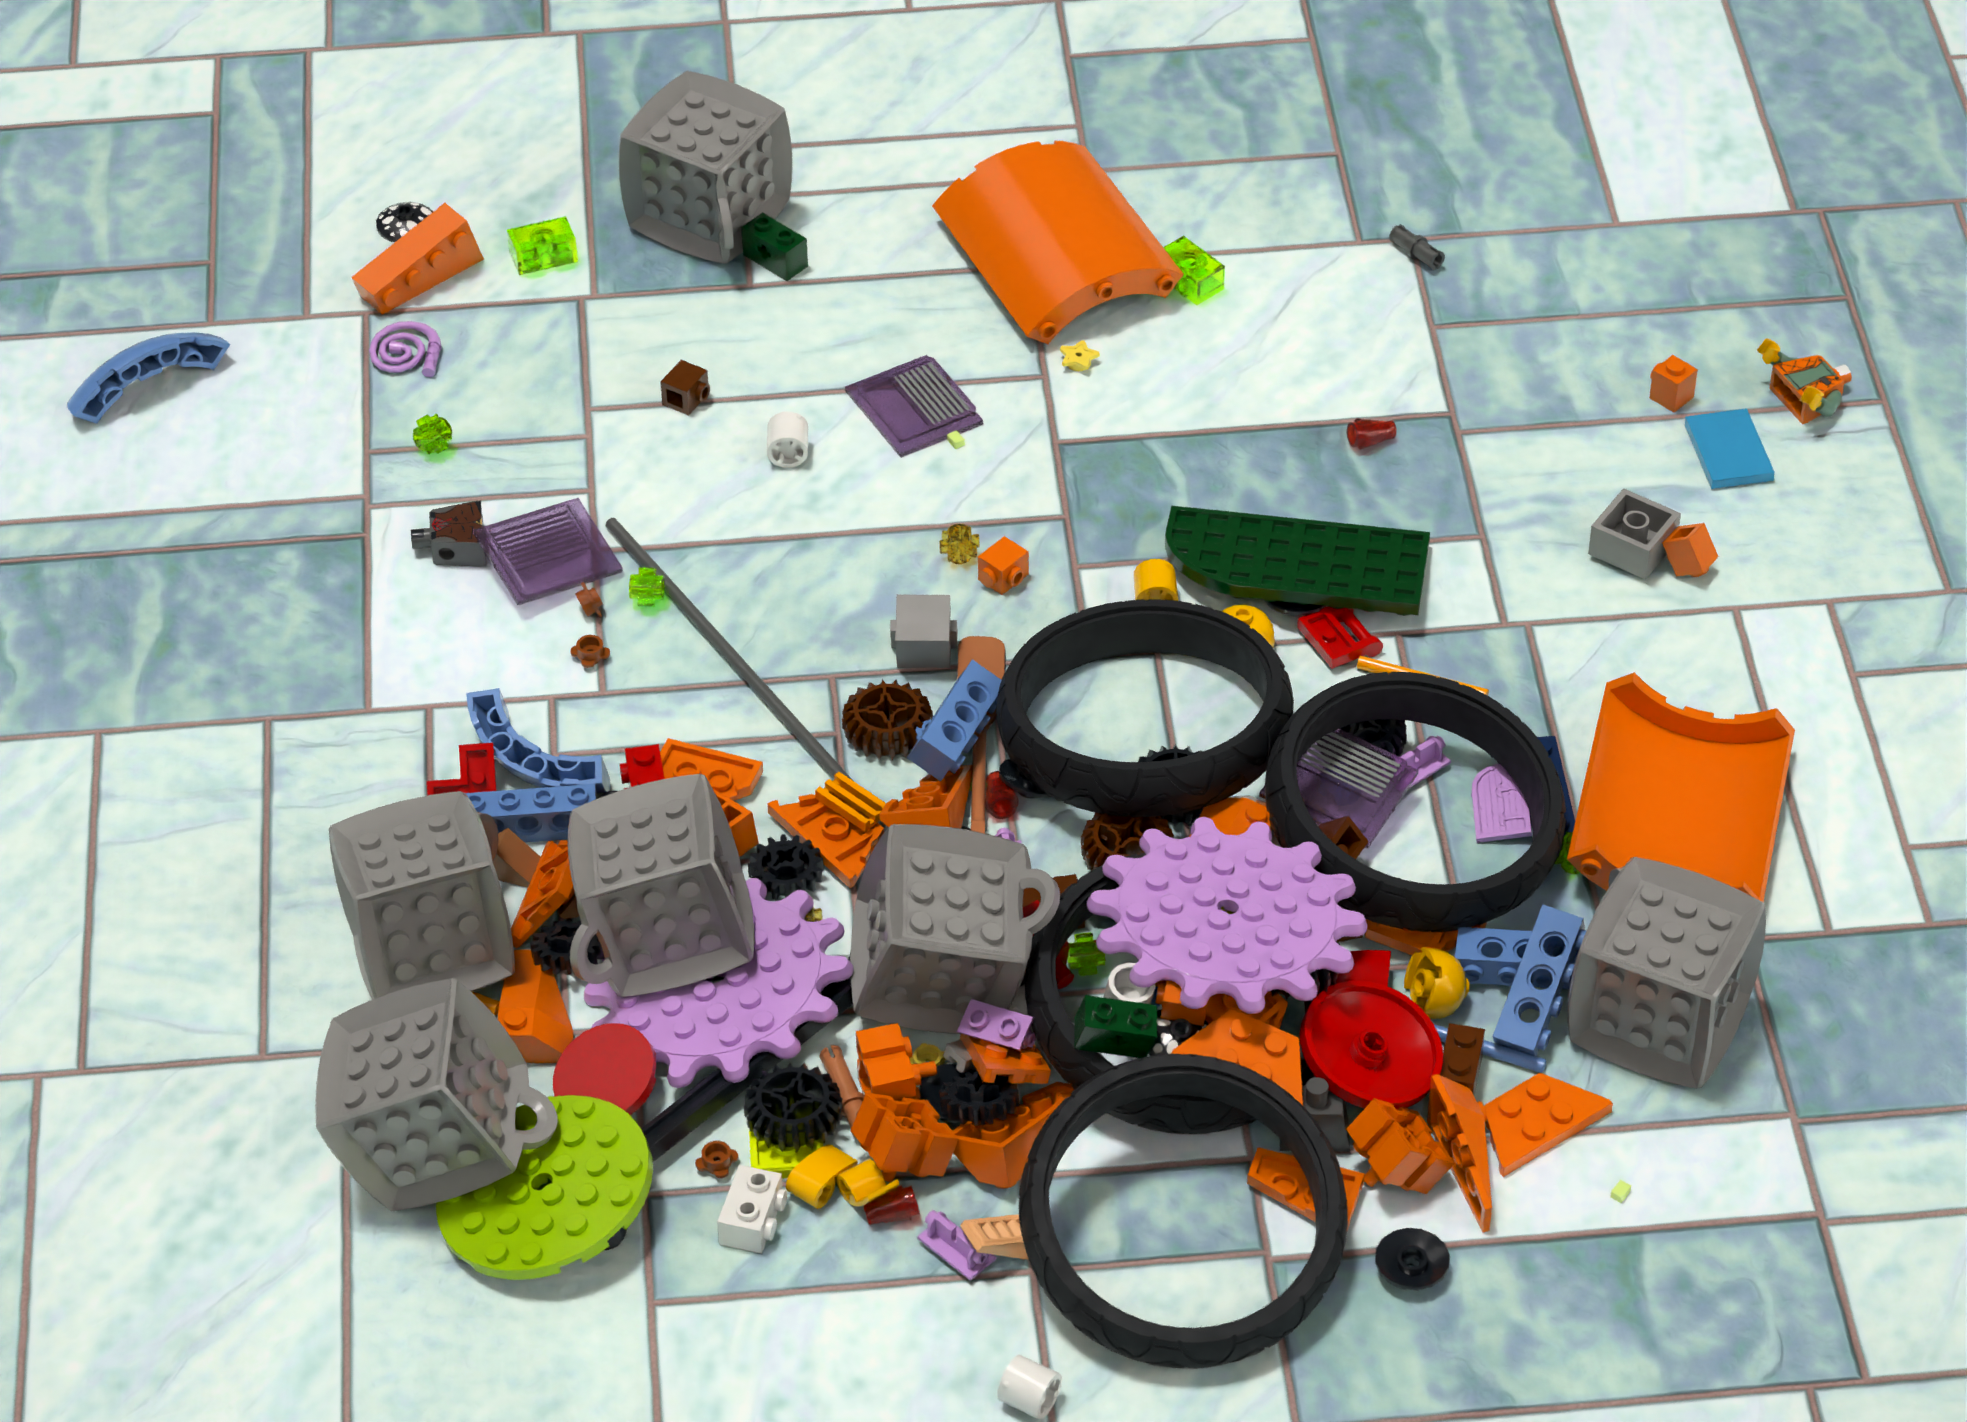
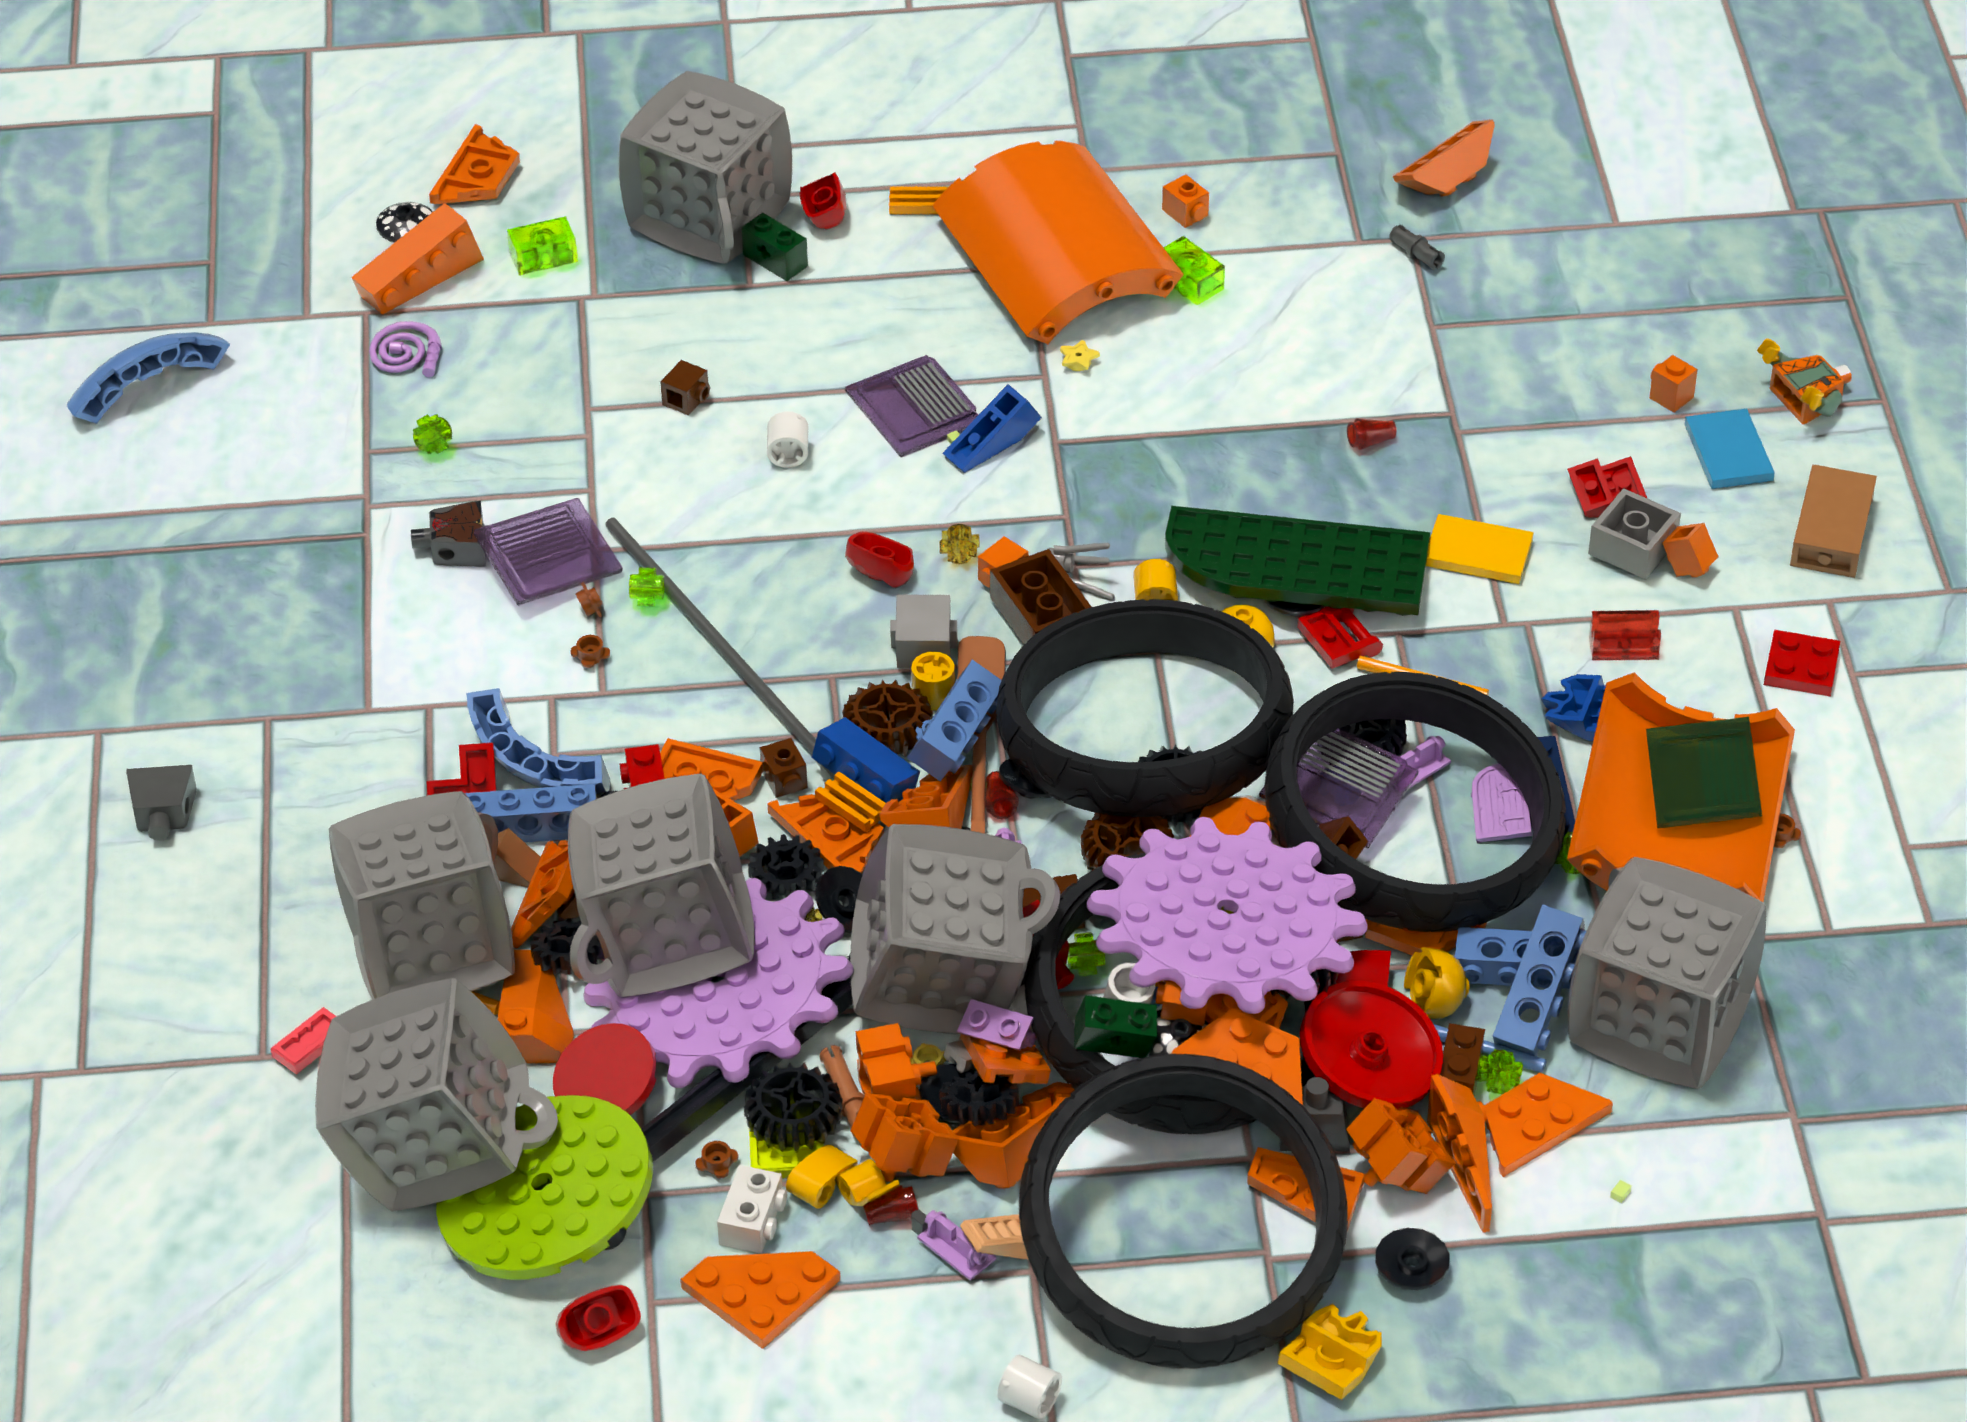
(161, 798): none -> dark grey torso
(304, 1042): none -> coral plate
(476, 170): none -> orange wing
(598, 1318): none -> red piece
(760, 1291): none -> orange plate
(786, 774): none -> reddish brown brick
(824, 201): none -> red piece
(835, 885): none -> black dish
(864, 760): none -> blue brick
(880, 558): none -> red piece
(914, 199): none -> light orange tile
(918, 1222): none -> dark grey piece
(934, 676): none -> yellow piece
(993, 430): none -> blue slope
(1034, 593): none -> reddish brown brick
(1067, 559): none -> light grey plant
(1185, 201): none -> orange brick
(1332, 1351): none -> yellow plate
(1451, 161): none -> orange wedge
(1479, 548): none -> yellow tile
(1499, 1071): none -> clear neon green gear
(1577, 706): none -> blue plate
(1599, 485): none -> red slope
(1625, 635): none -> clear red hinge
(1703, 772): none -> clear green piece
(1786, 831): none -> dark orange plate
(1802, 662): none -> red plate
(1833, 520): none -> medium nougat panel

